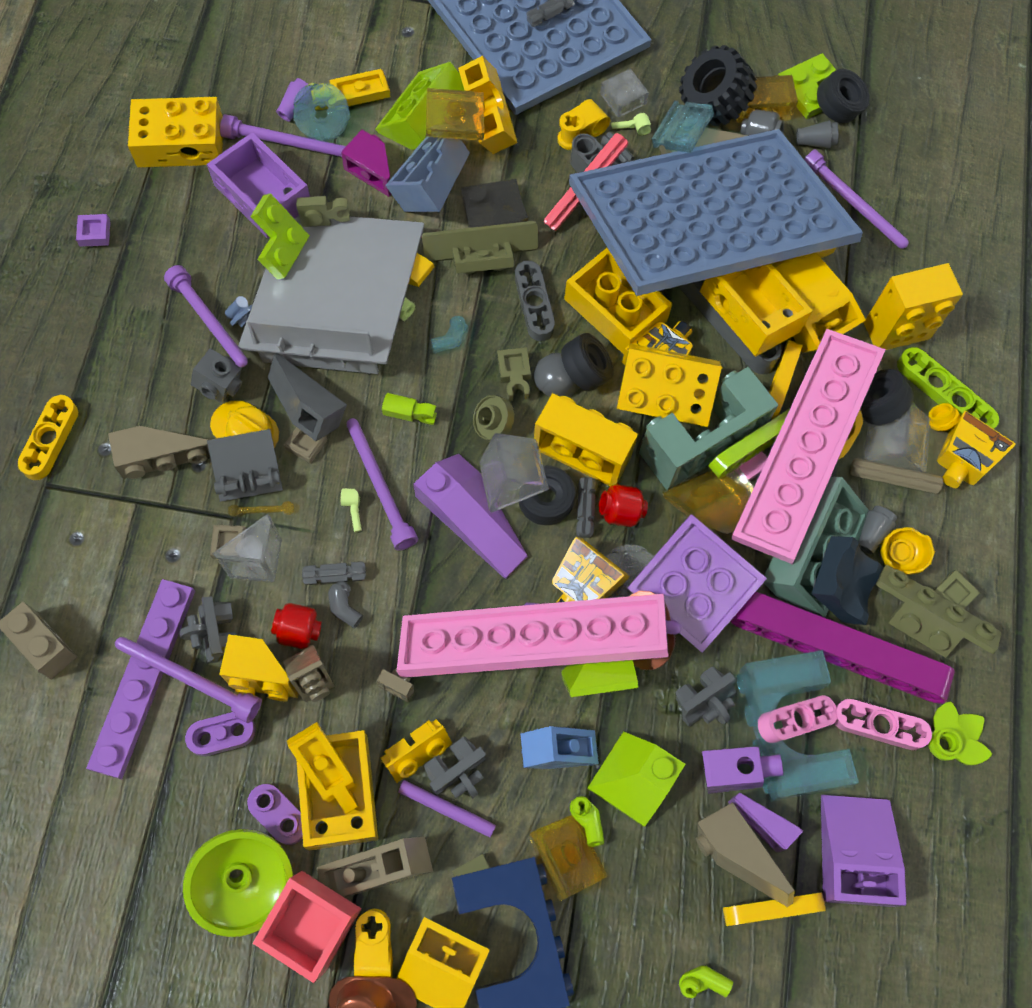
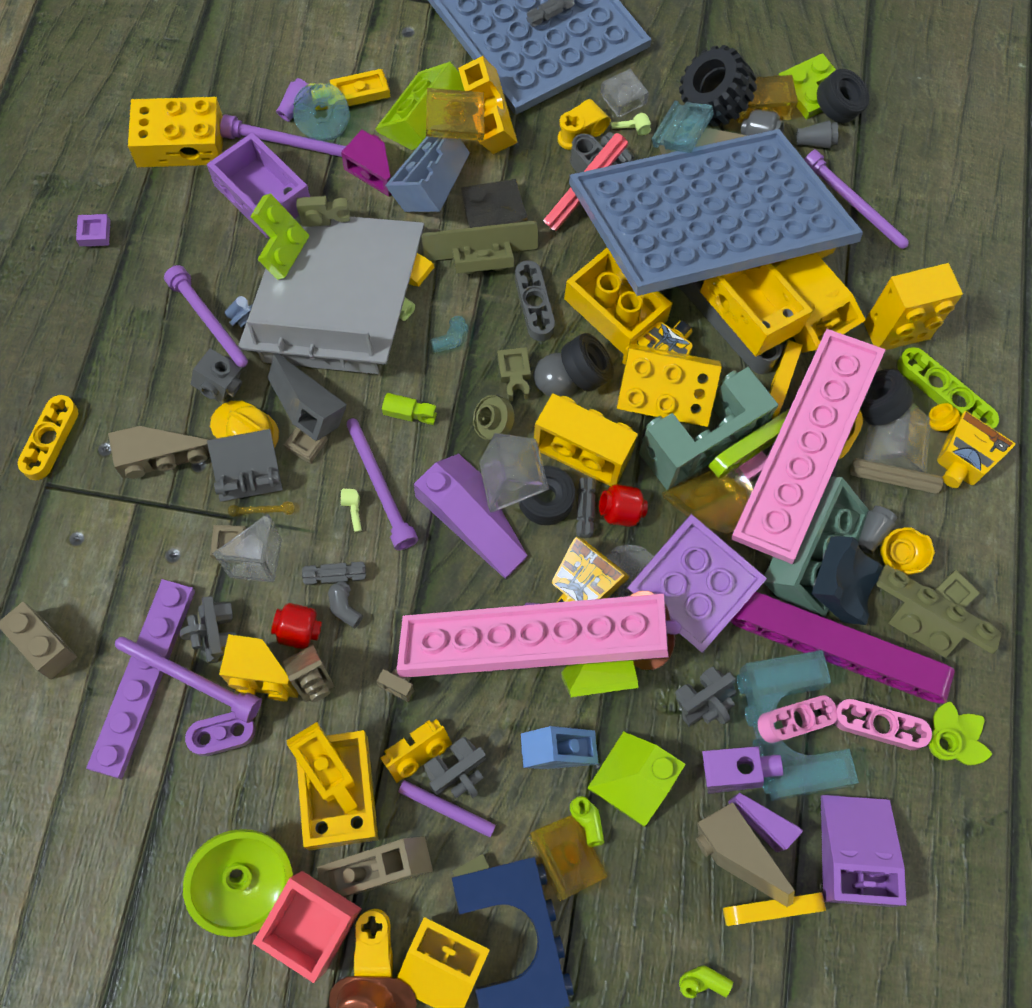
(276, 814): medium lavender plate -> none

